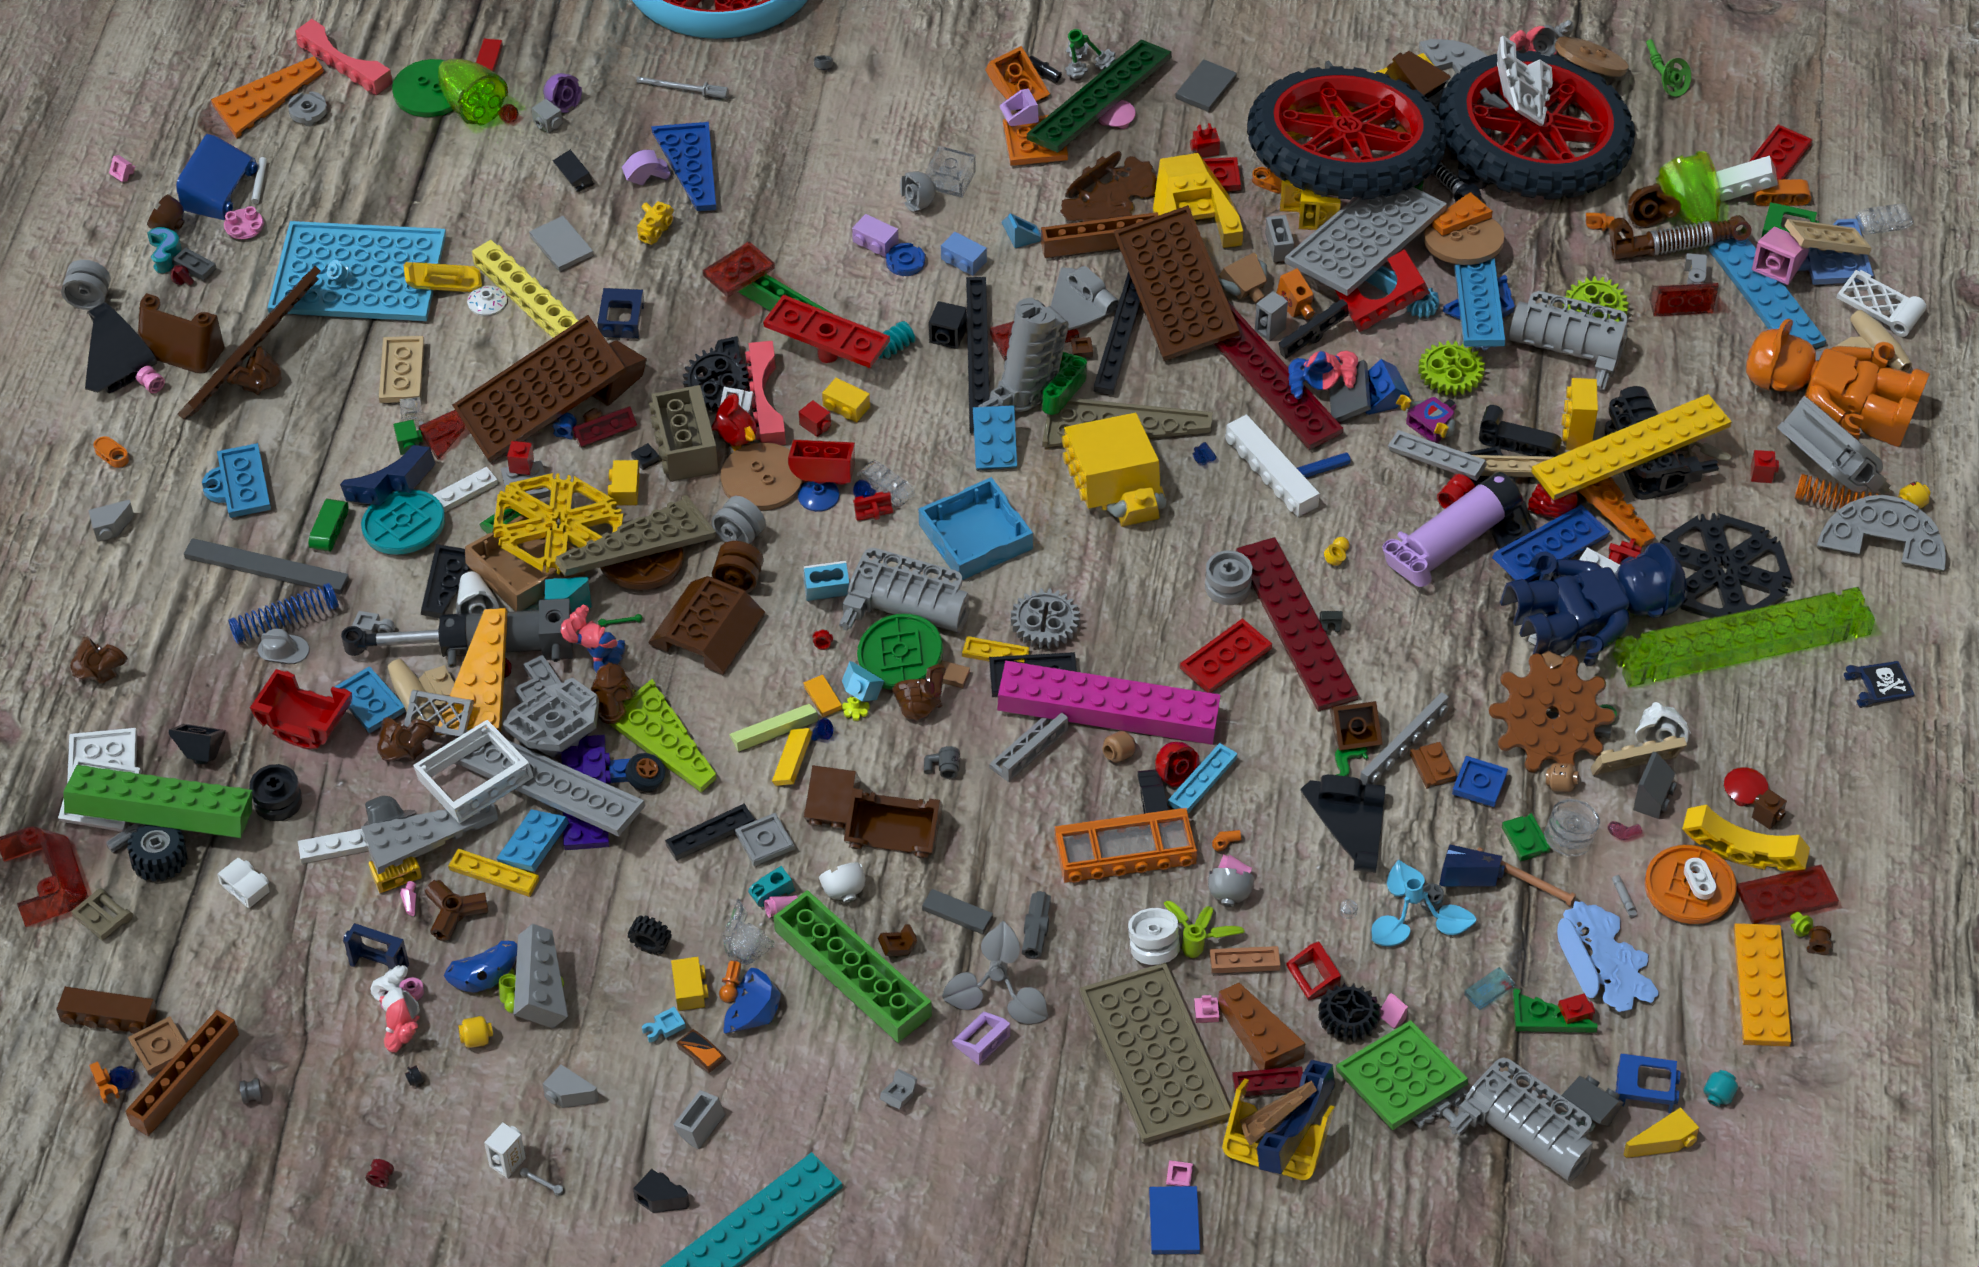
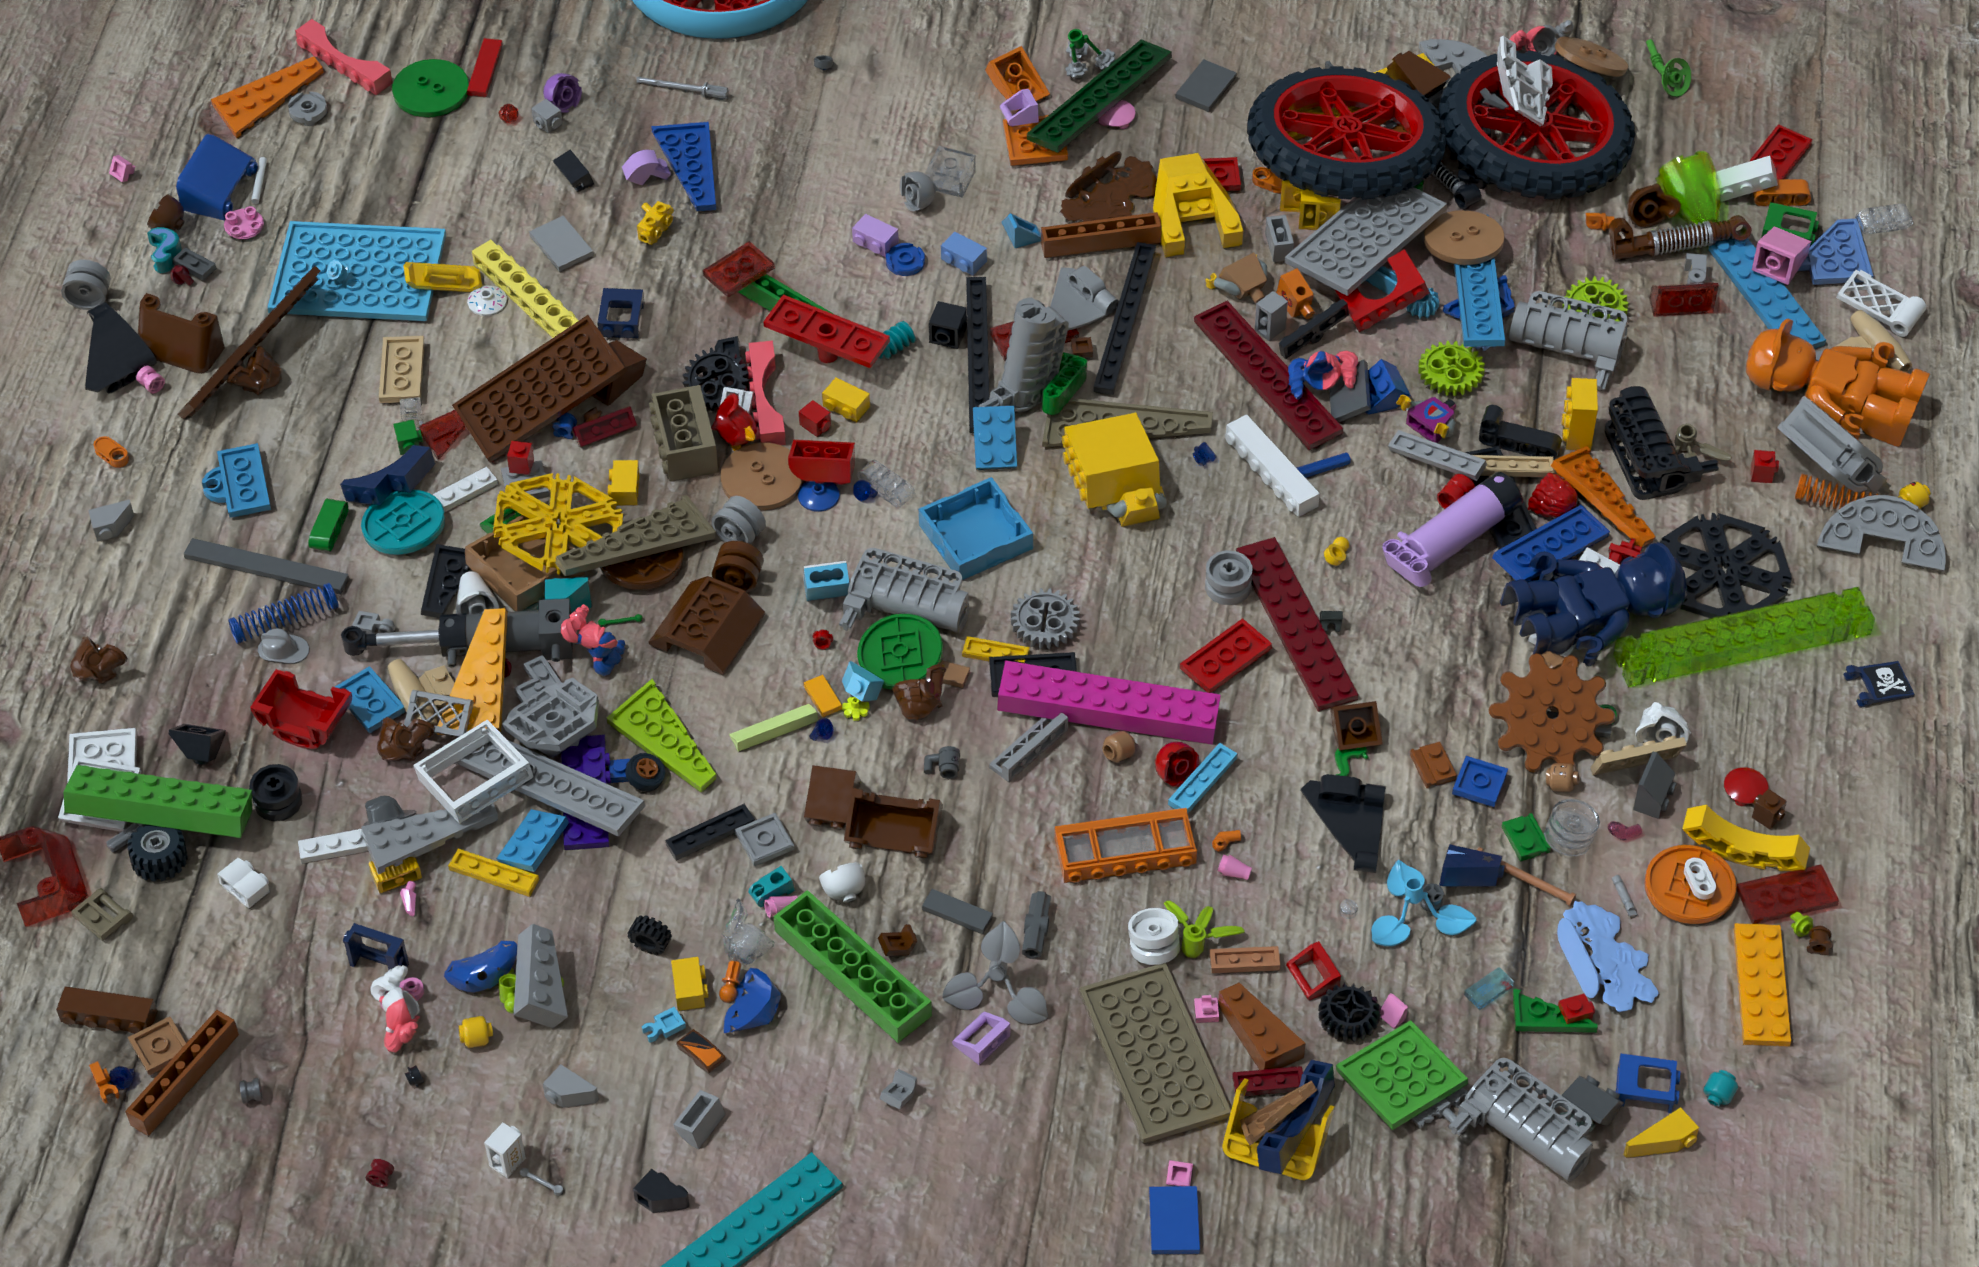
(445, 900): reddish brown piece -> none
(472, 90): clear neon green cylinder -> none
(612, 689): reddish brown head -> none
(646, 456): black plate -> none
(792, 756): yellow tile -> none
(872, 506): red hips -> none
(1045, 69): black axle -> none
(1152, 791): black piece -> none
(1176, 283): reddish brown plate -> none
(1205, 141): red brick -> none
(1230, 886): light grey cylinder -> none
(1405, 739): light grey plate -> none
(1461, 214): orange wing -> none
(1631, 446): yellow plate -> none
(1827, 237): tan plate -> none

